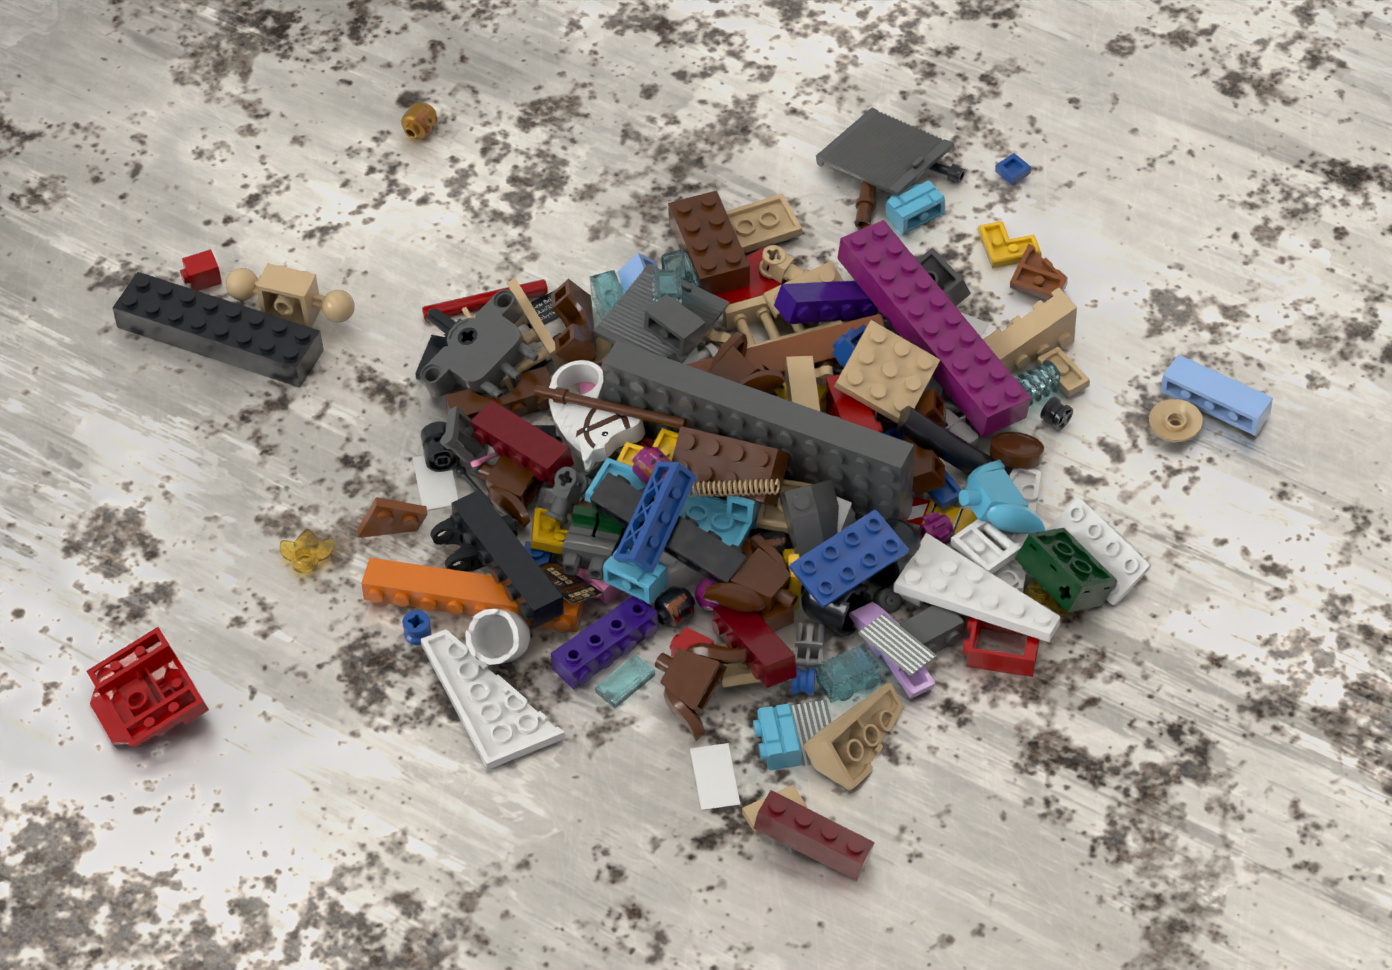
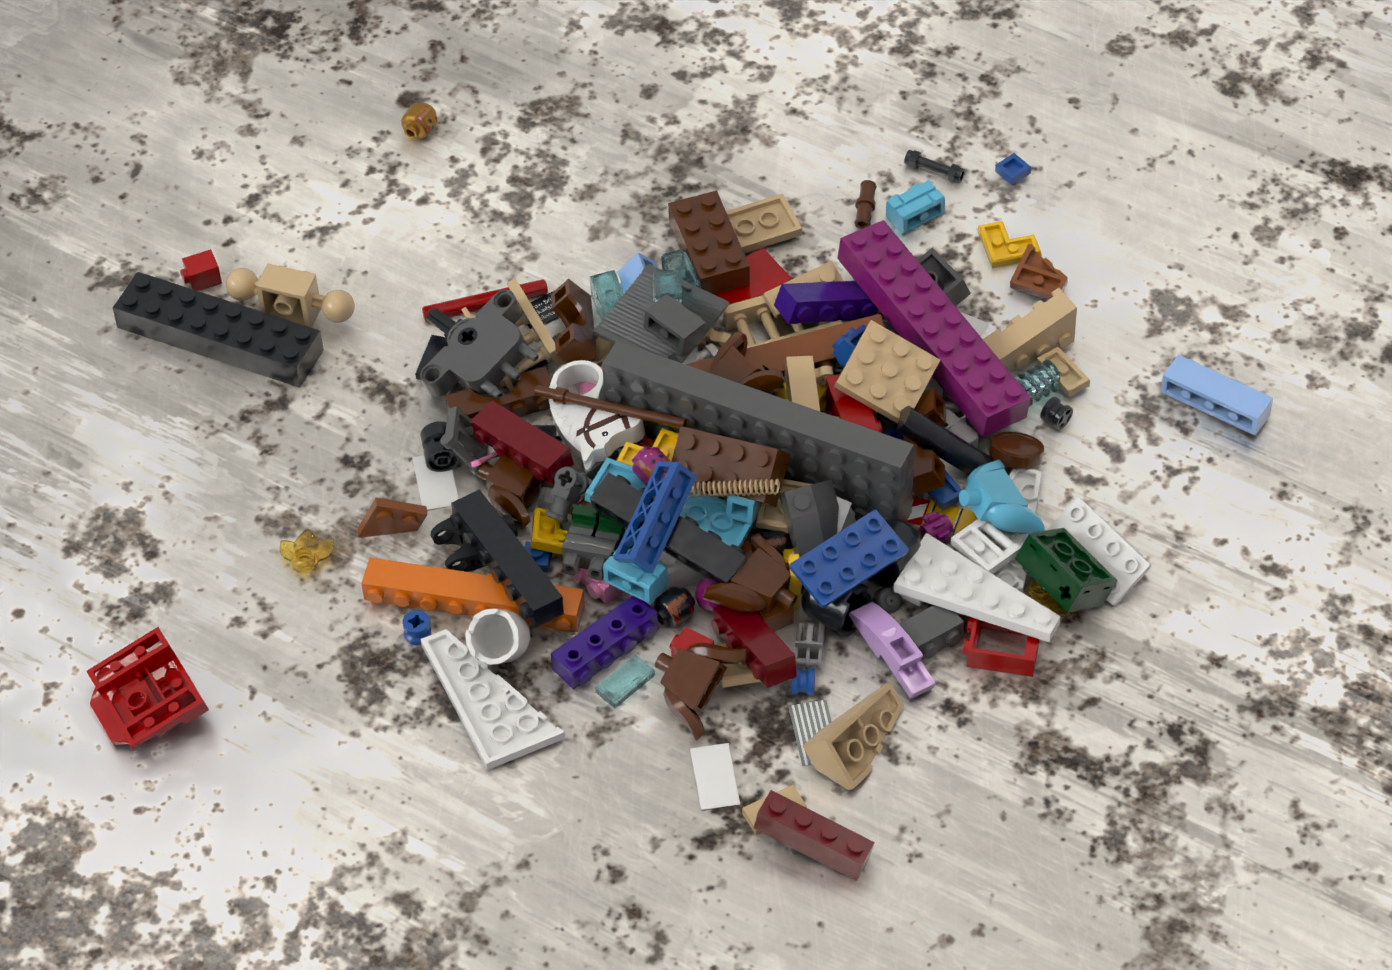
(462, 472): black hinge -> none
(569, 586): sticker -> none
(779, 268): tan connector -> none
(779, 737): medium azure brick -> none
(848, 674): clear light blue brick -> none
(884, 151): dark grey door -> none
(897, 644): light grey sticker -> none
(1179, 413): tan dish -> none

